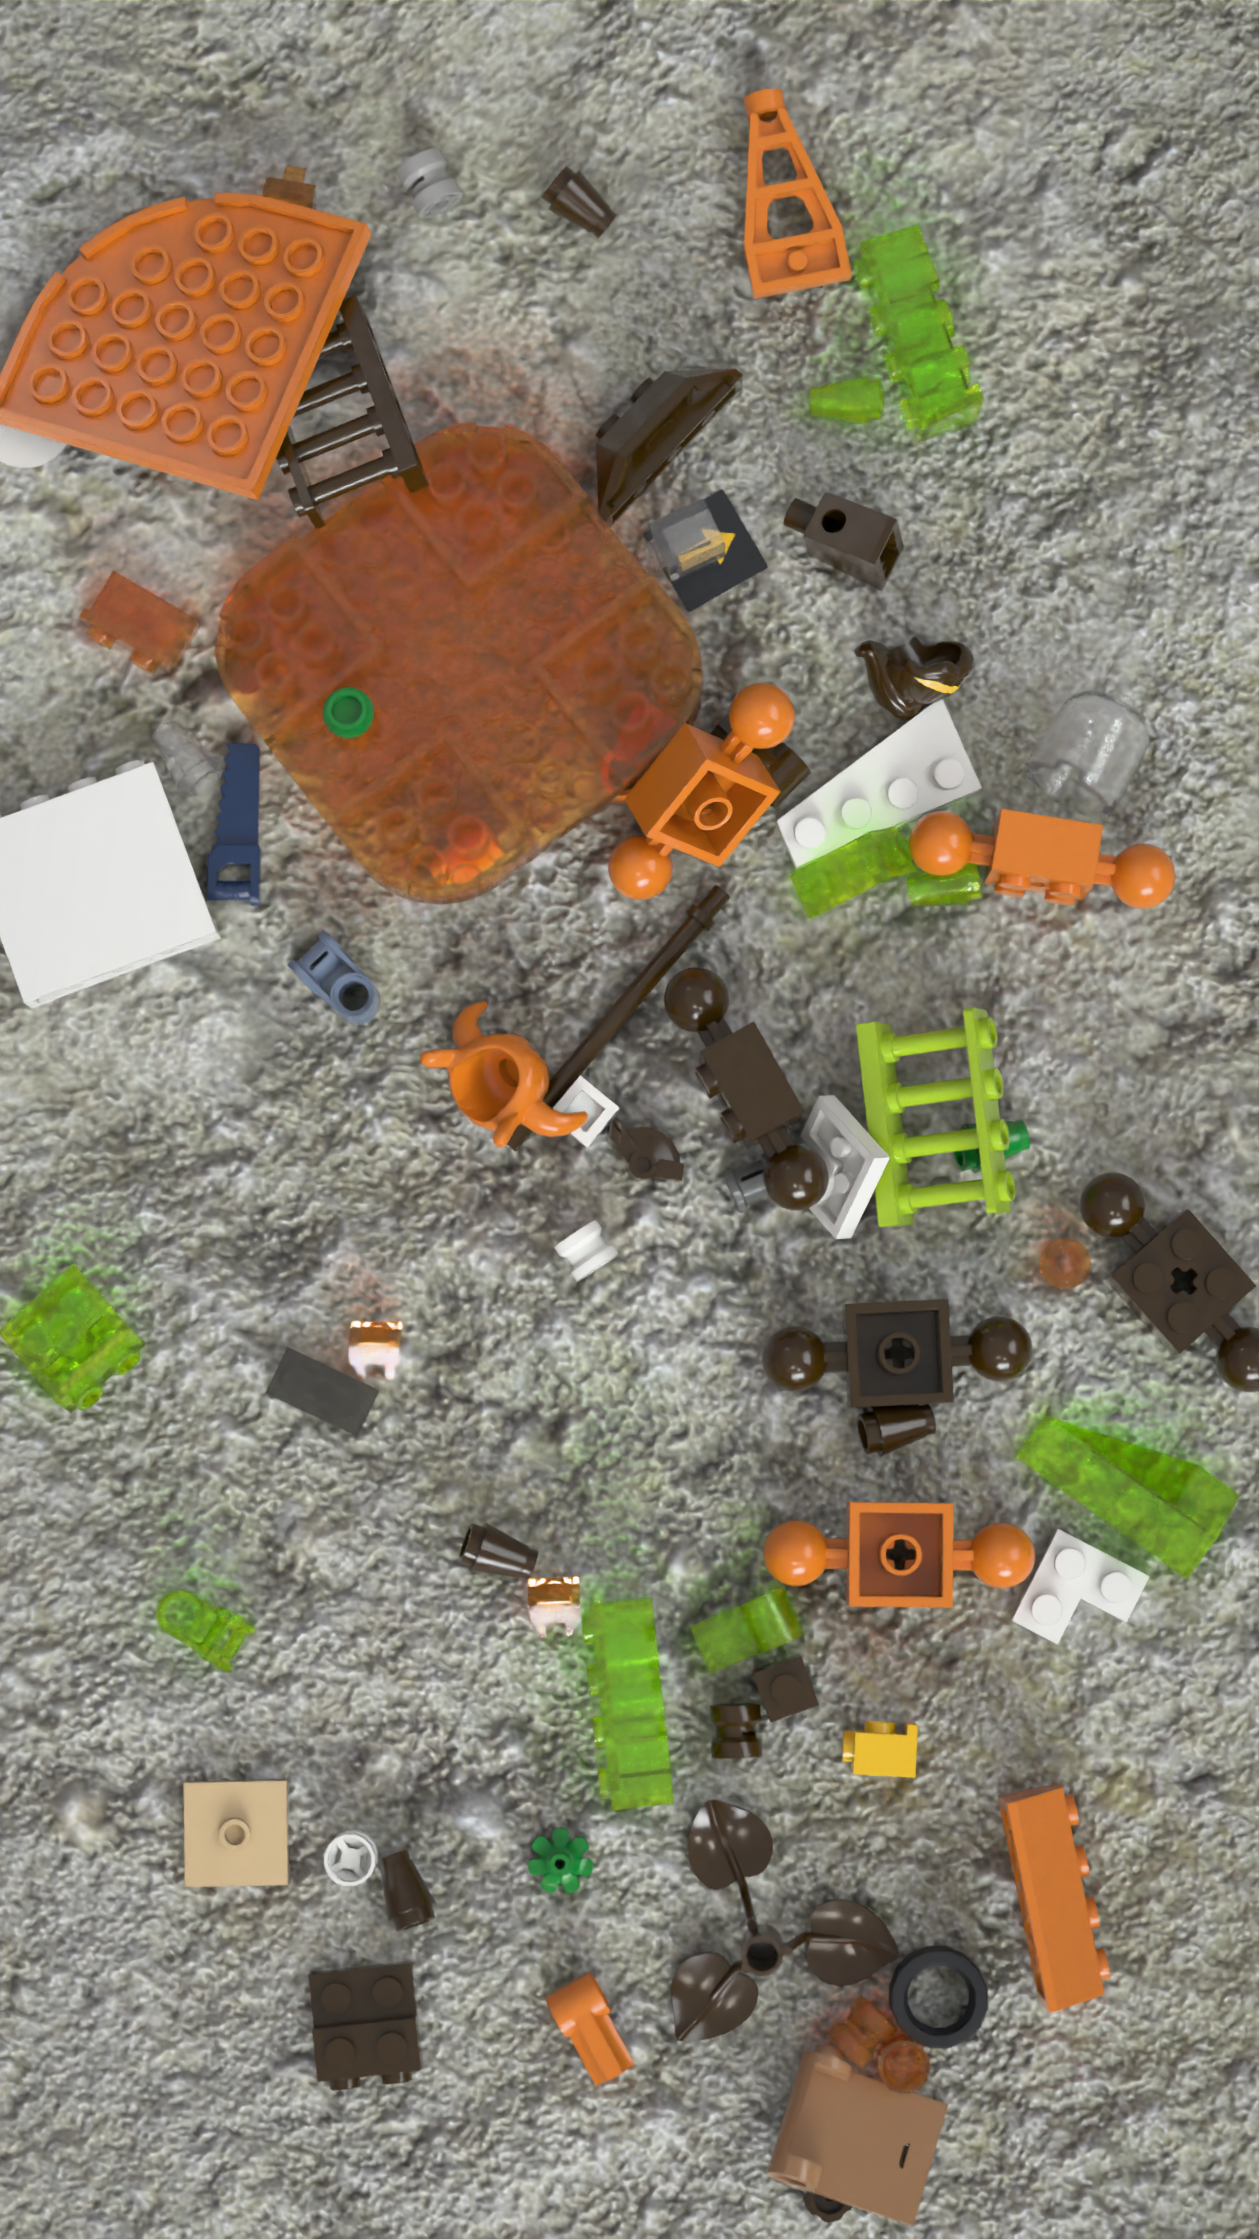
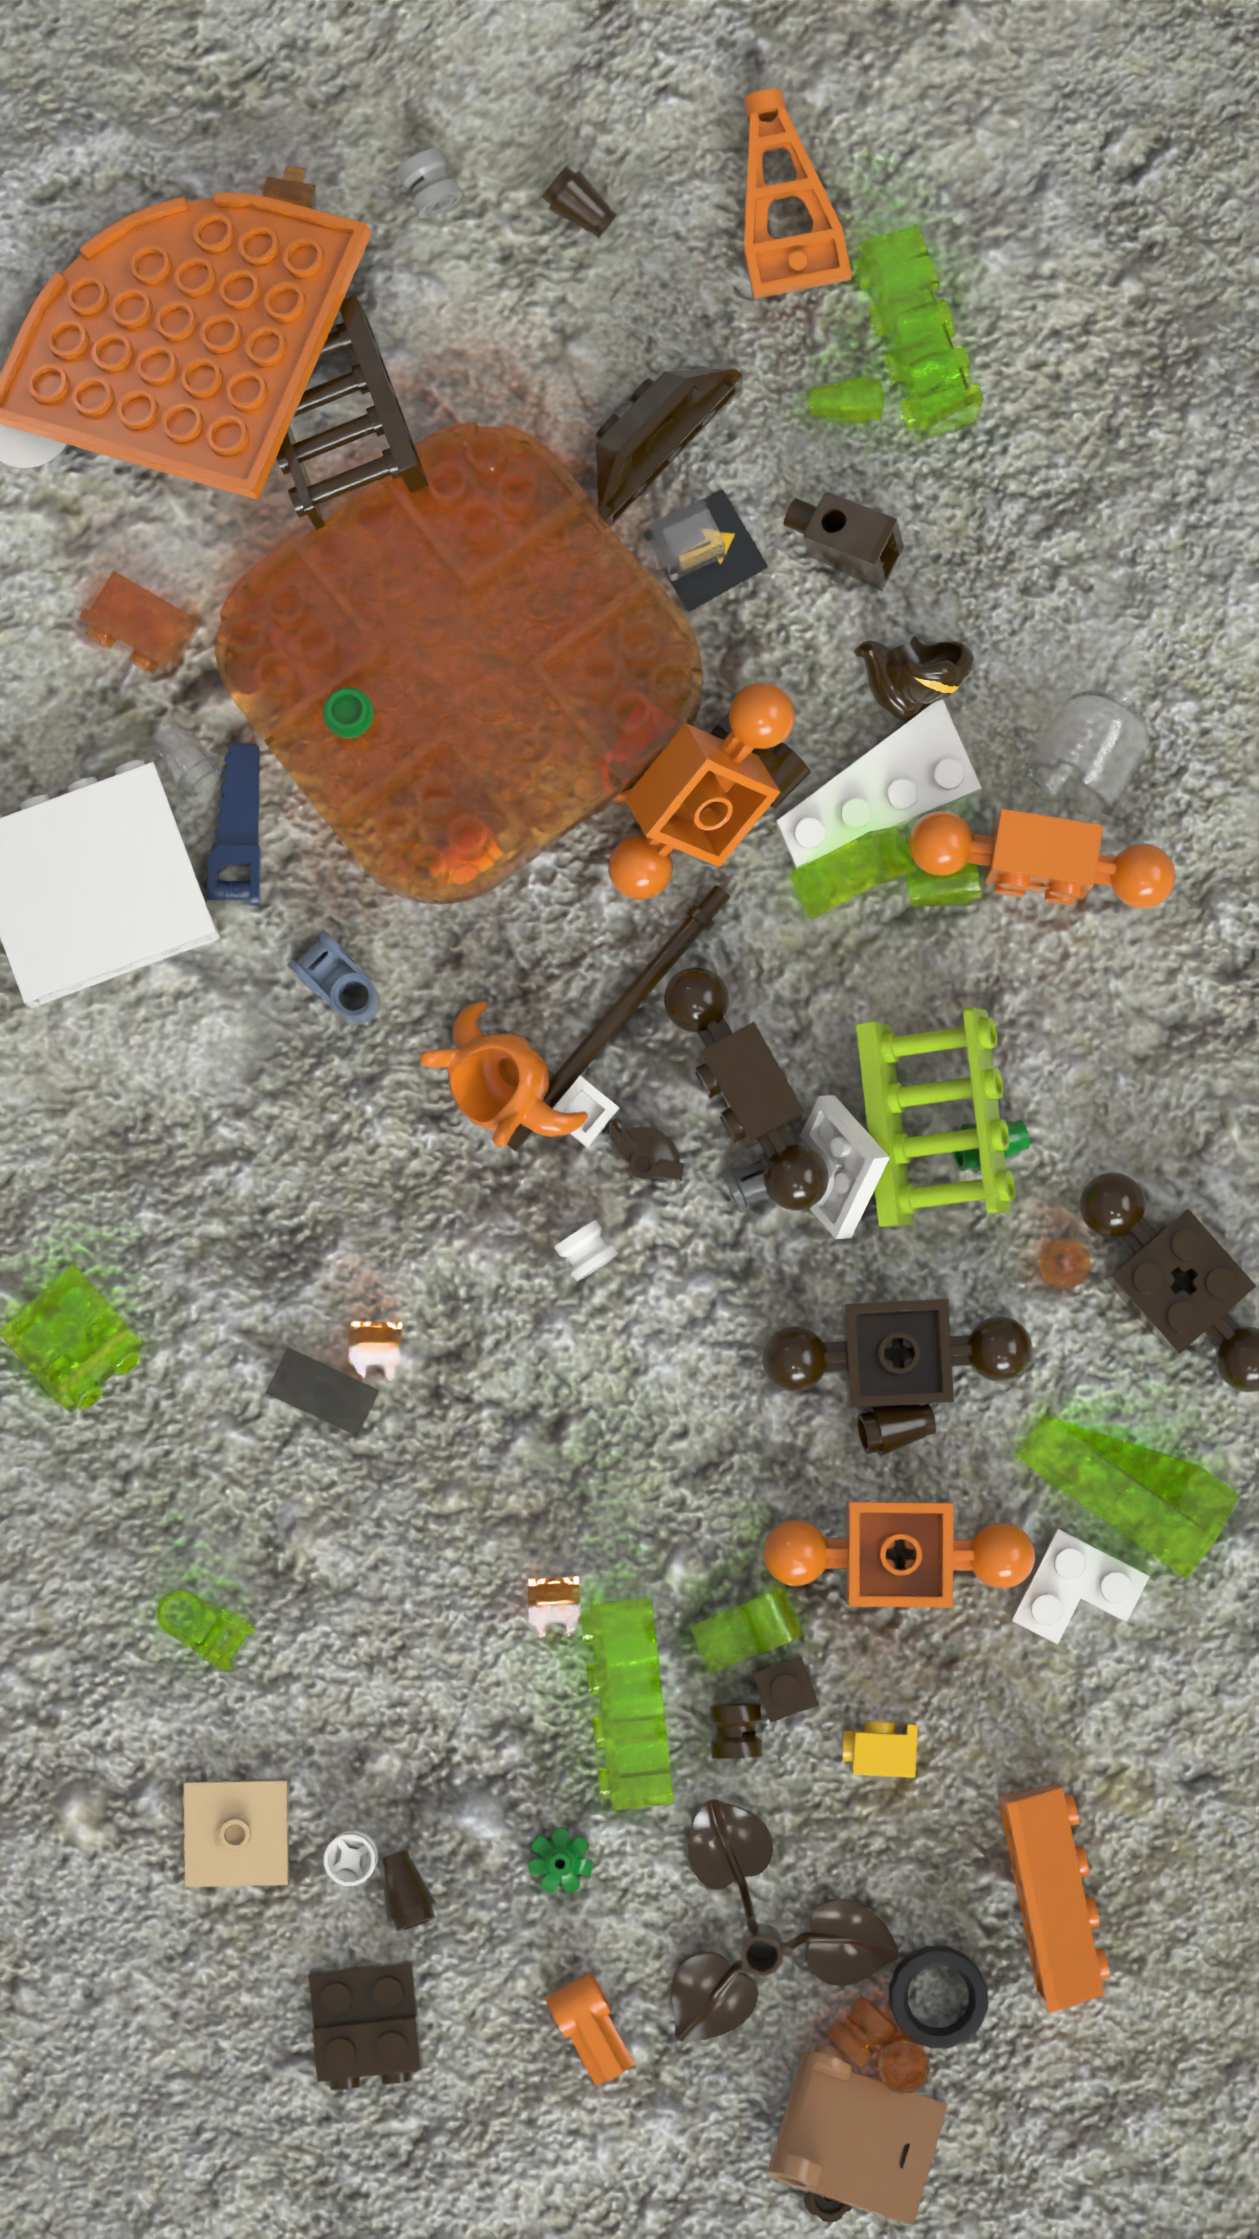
(496, 1553): dark brown cone -> none

